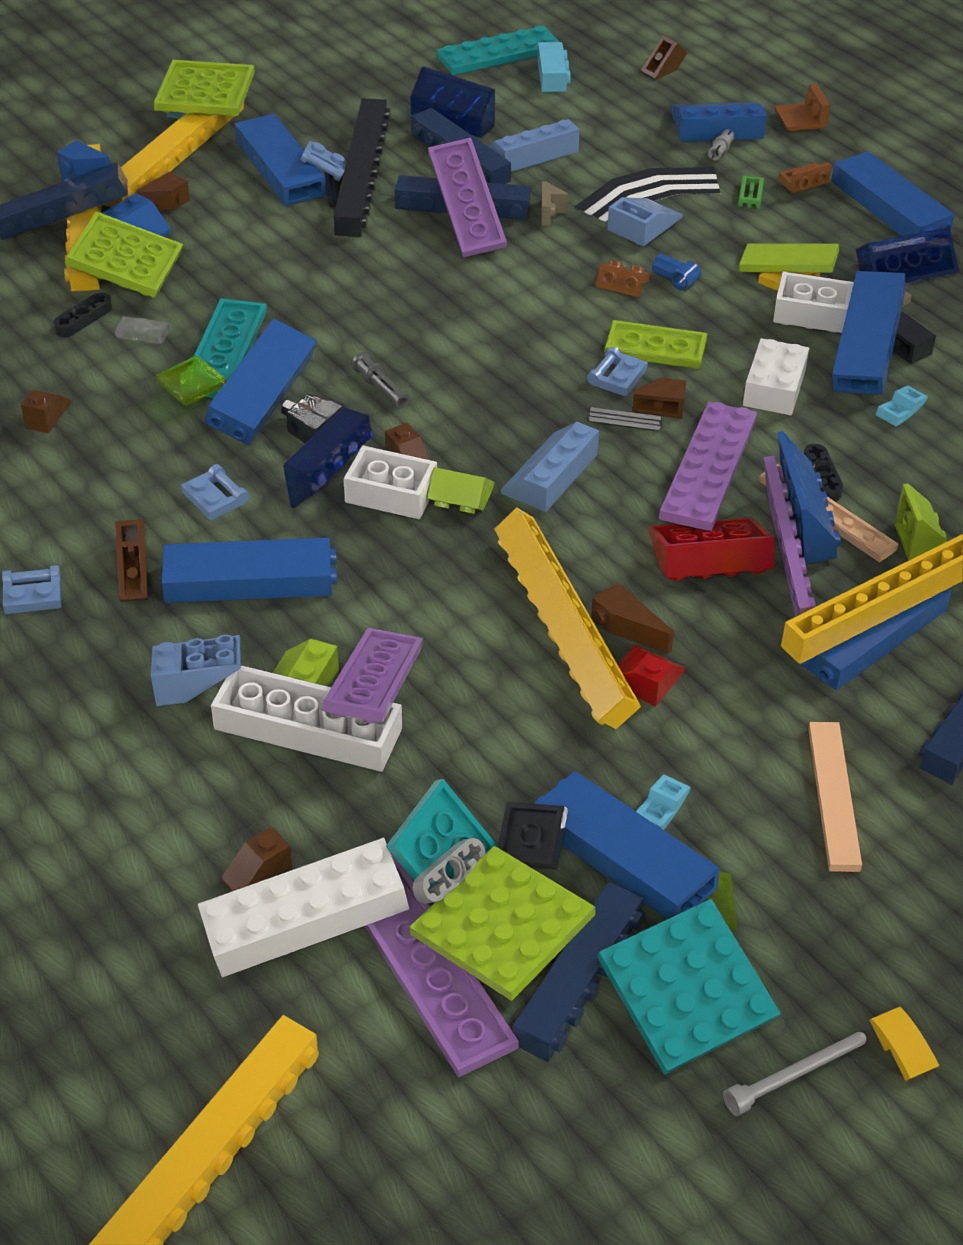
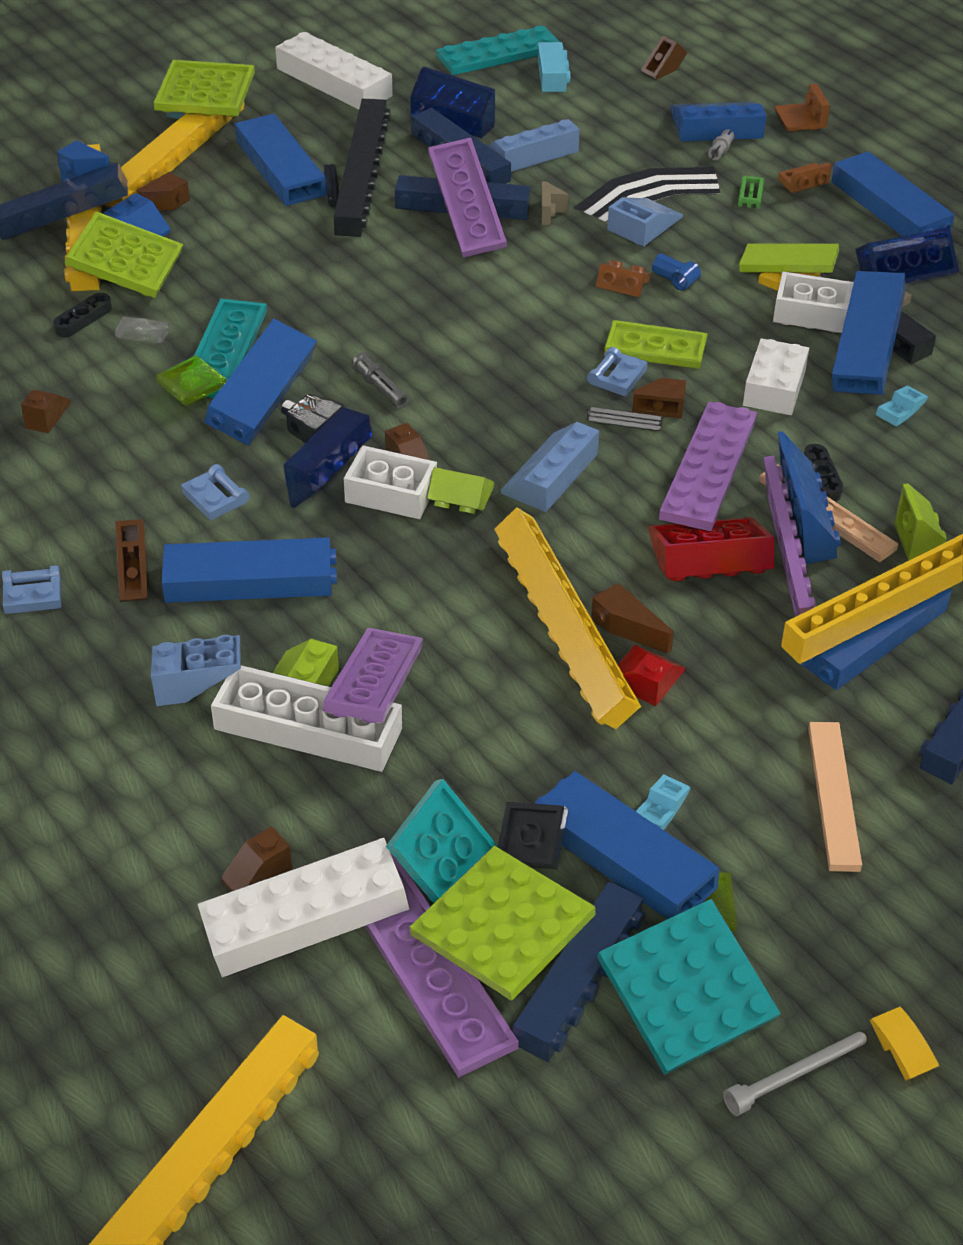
(323, 159): medium blue plate -> none
(332, 70): none -> white brick
(437, 872): light grey beam -> none

